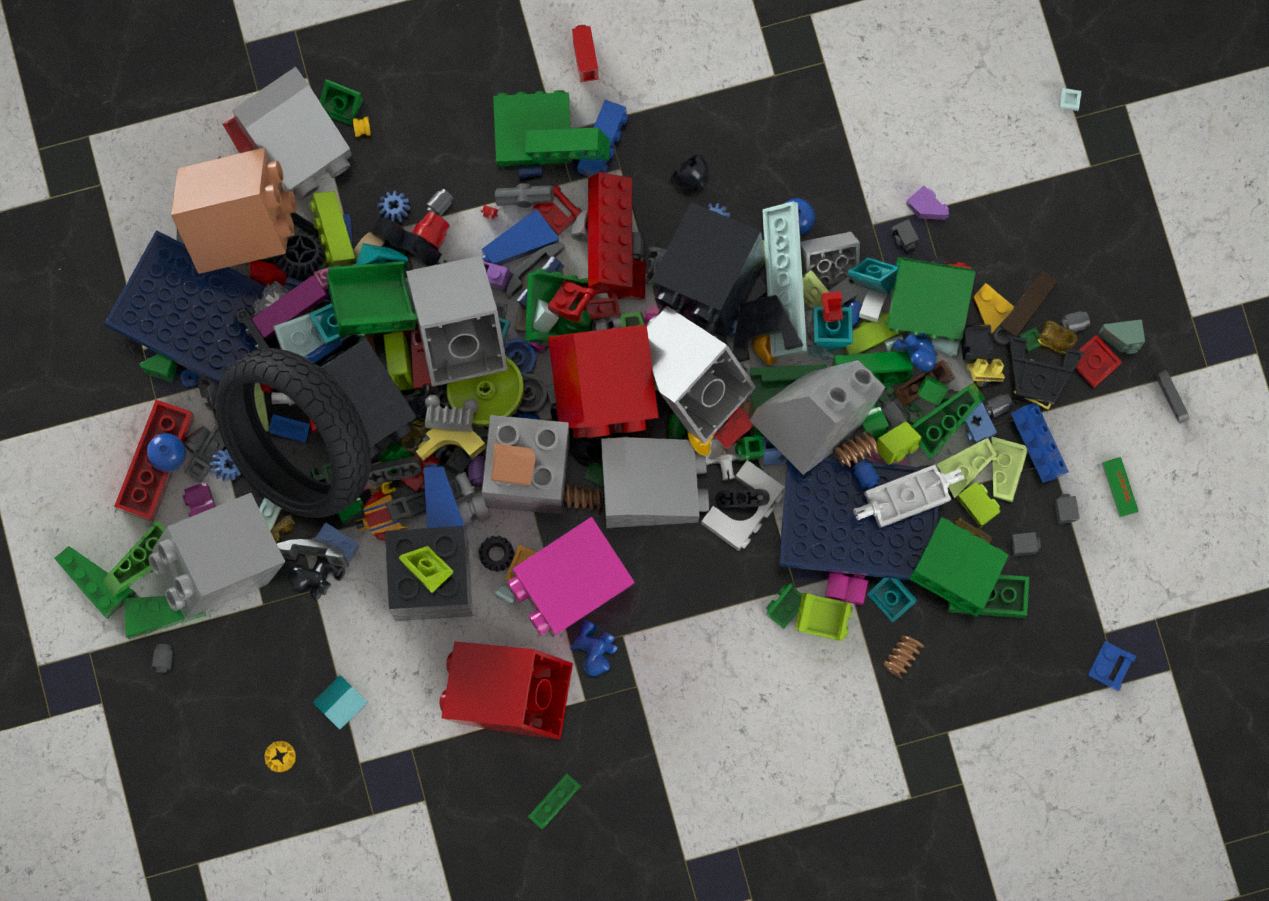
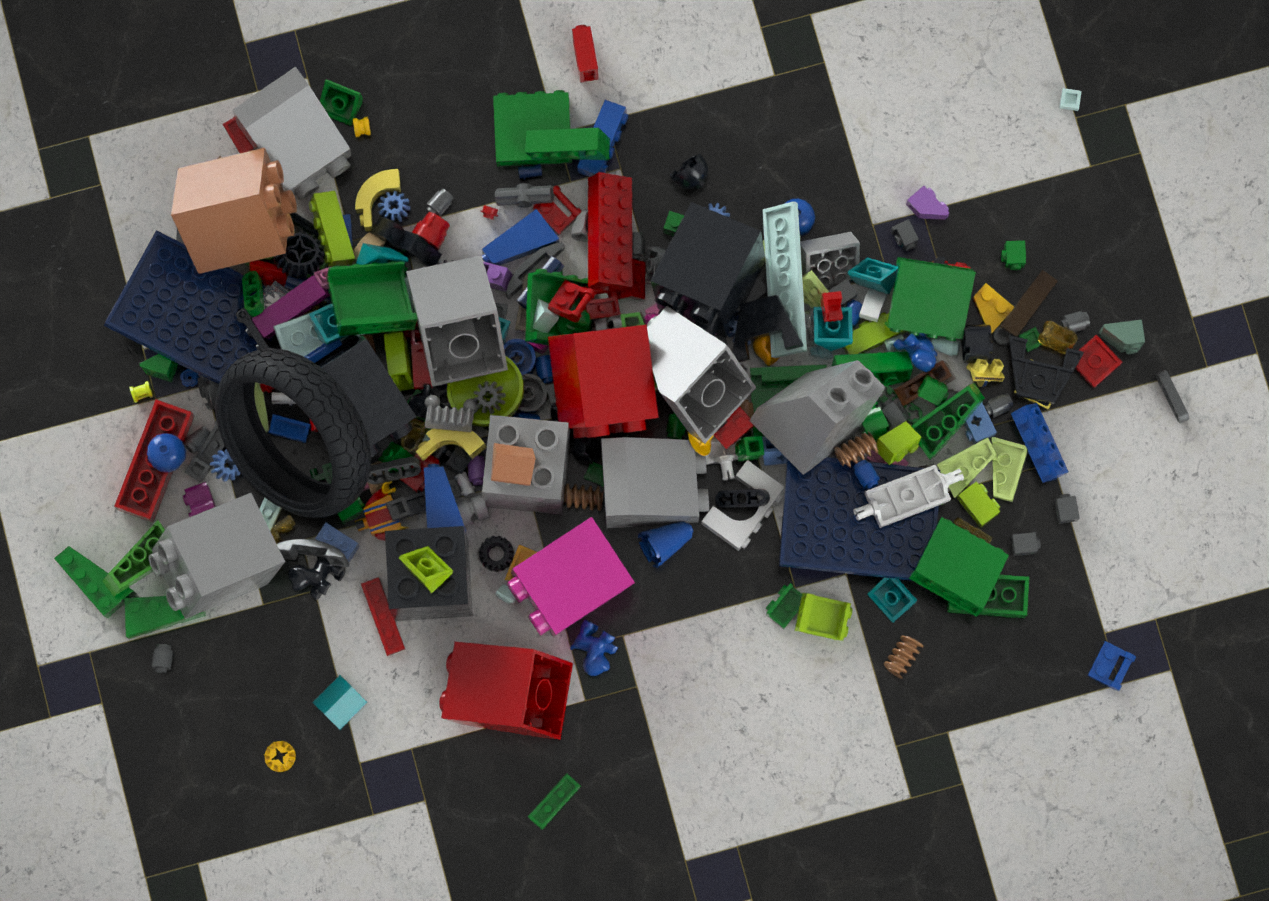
(141, 391): none -> neon yellow bush
(253, 277): none -> green beam
(372, 189): none -> light yellow arch
(382, 616): none -> red tile
(494, 402): none -> dark grey gear
(544, 369): none -> blue brick
(664, 541): none -> blue cone
(672, 223): none -> green brick
(846, 588): dark pink brick -> none
(1014, 254): none -> green brick
(1120, 487): green tile -> none

